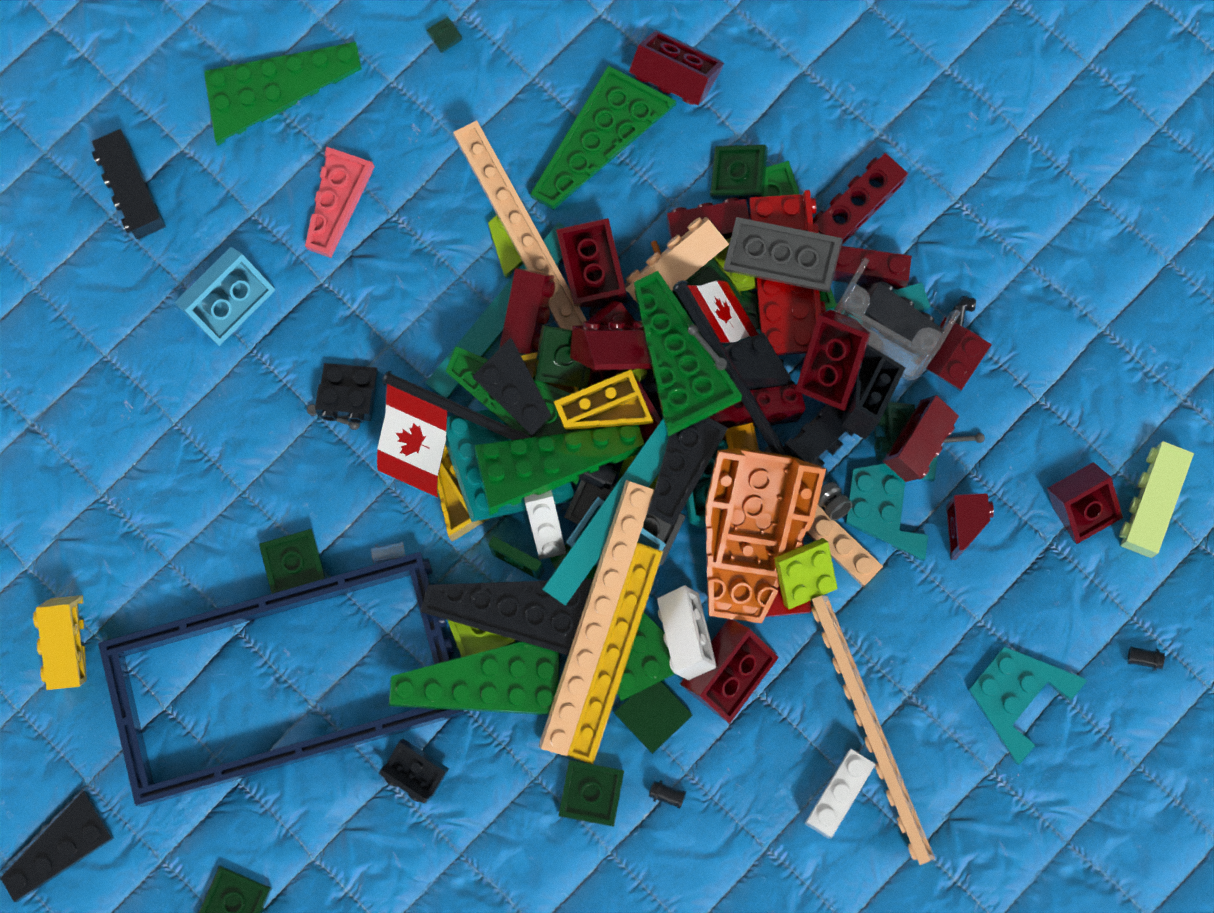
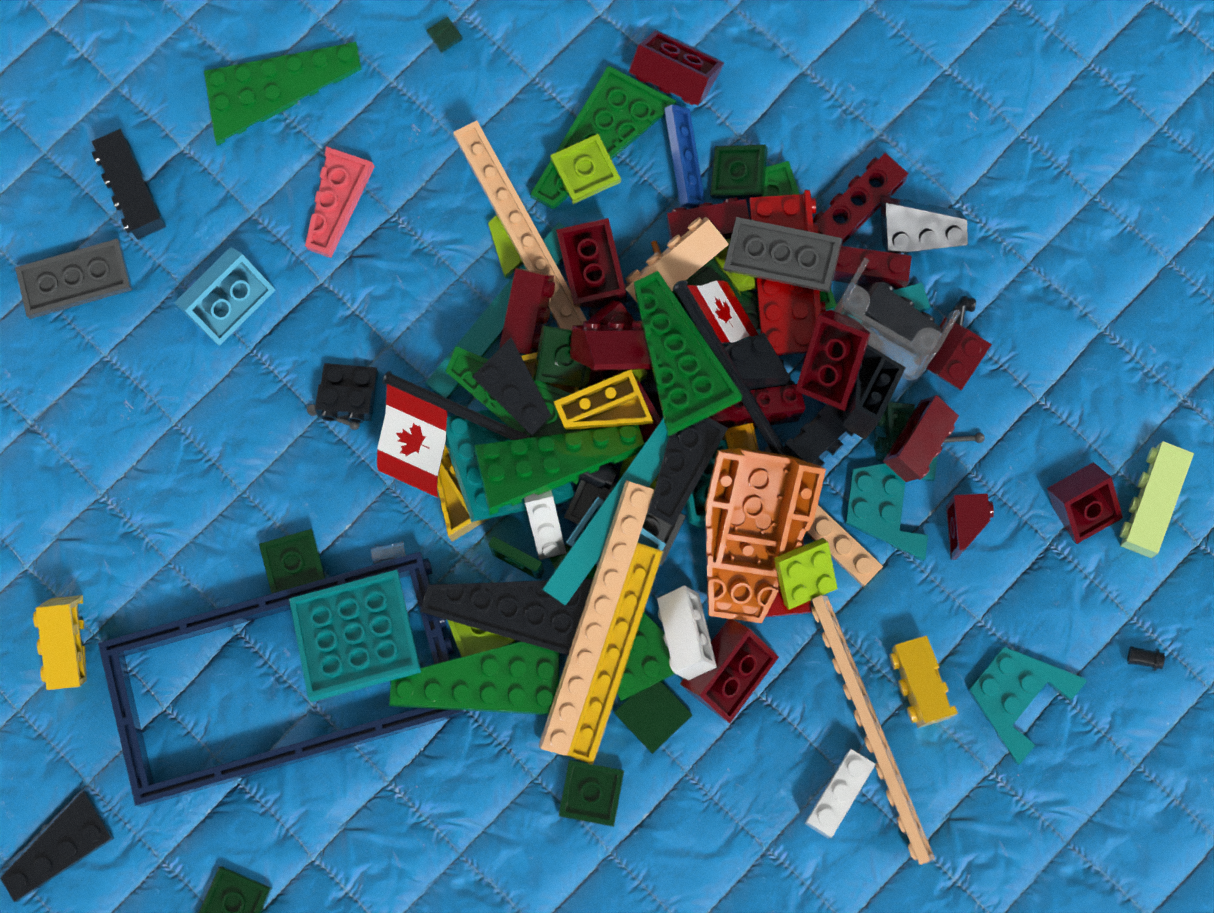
(73, 278): none -> dark grey plate
(354, 636): none -> teal plate
(414, 772): black bracket -> none
(585, 168): none -> lime plate
(666, 794): black pin -> none
(684, 156): none -> blue plate
(720, 363): dark grey hinge -> none
(833, 501): dark grey wheel -> none
(919, 226): none -> wedge
(921, 682): none -> yellow wedge

